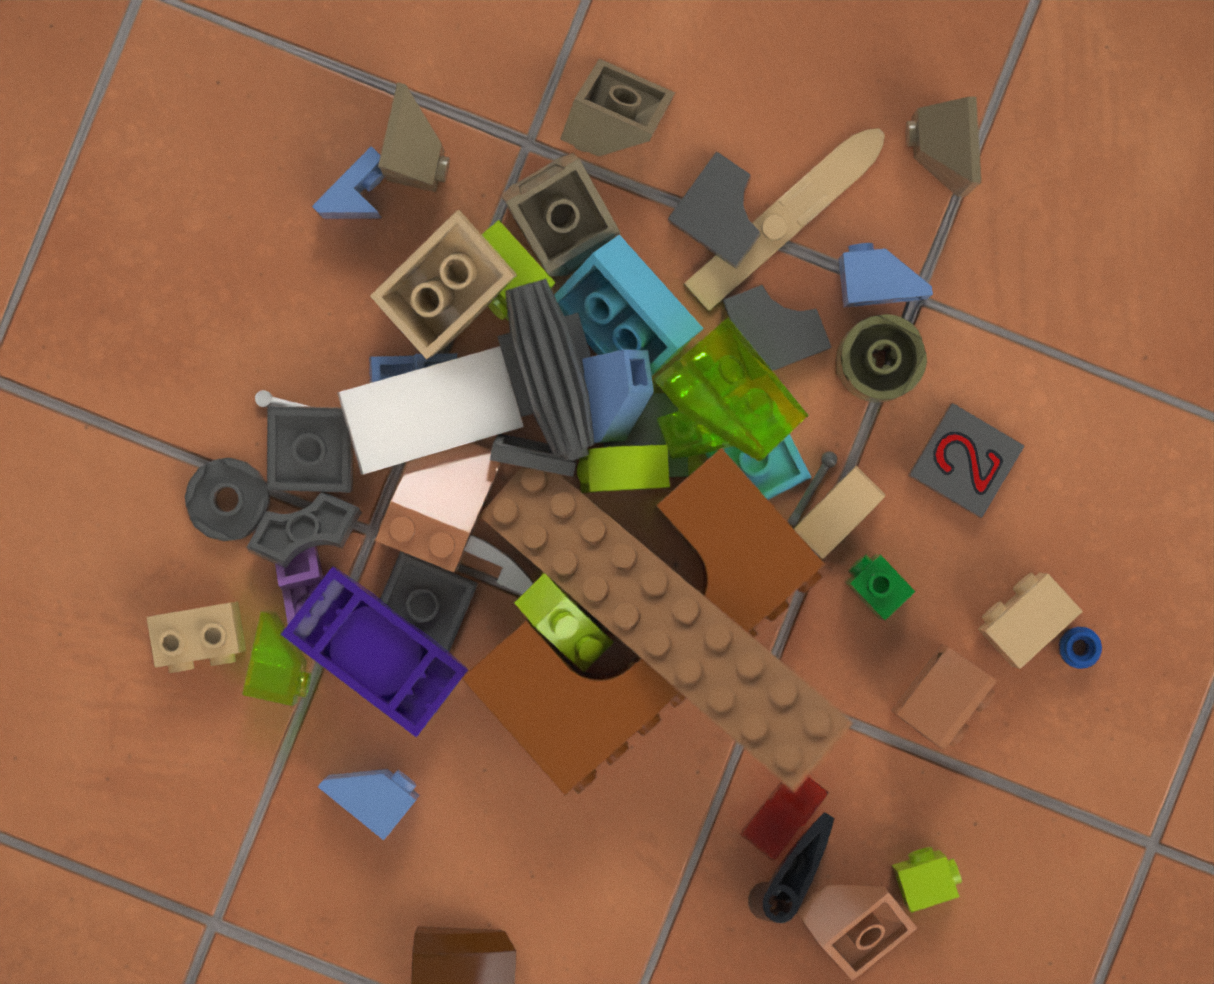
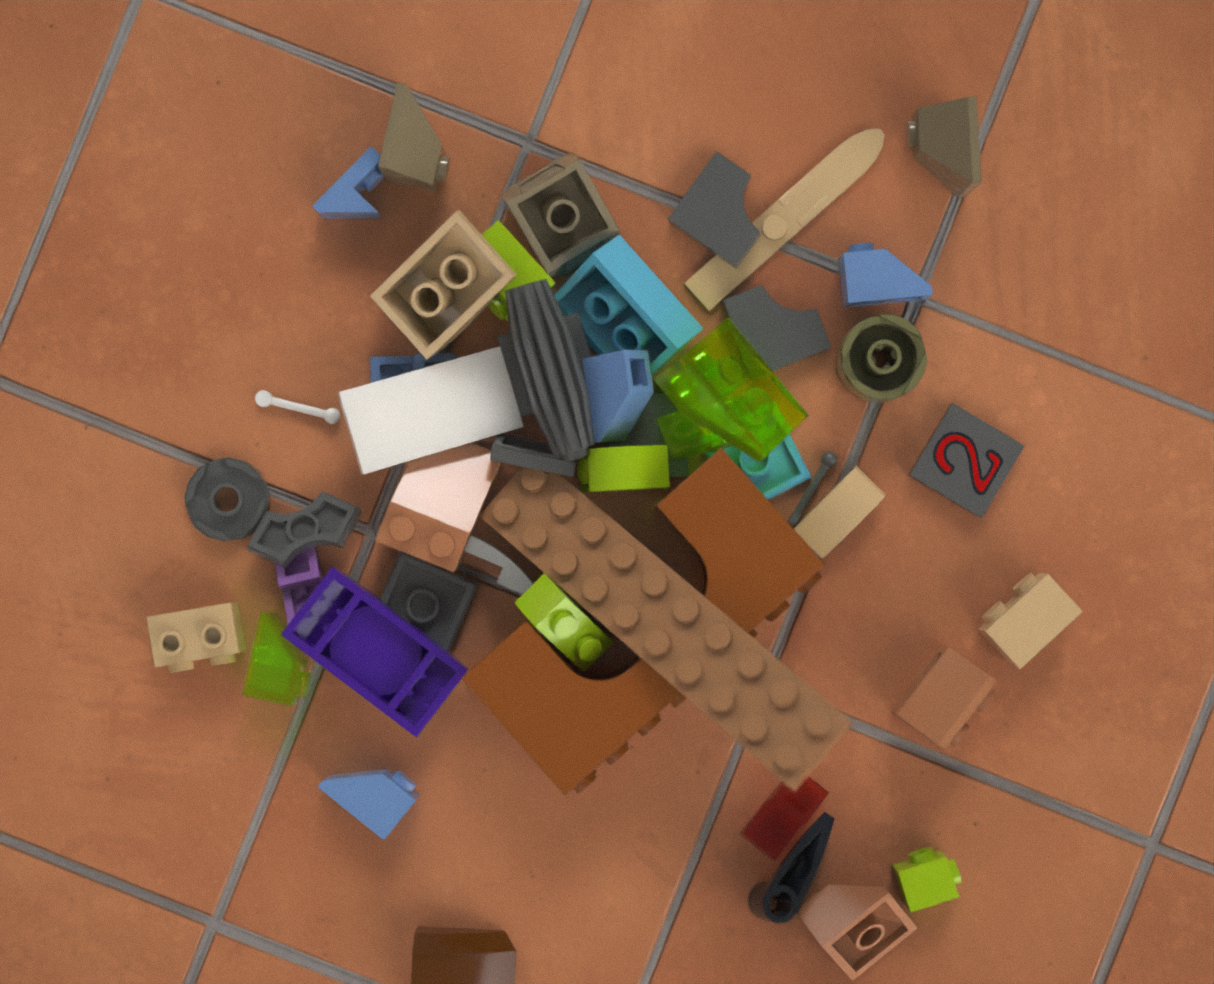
(308, 449): dark grey tile -> none
(614, 111): dark tan slope -> none
(878, 585): green brick -> none
(1092, 651): blue plate -> none

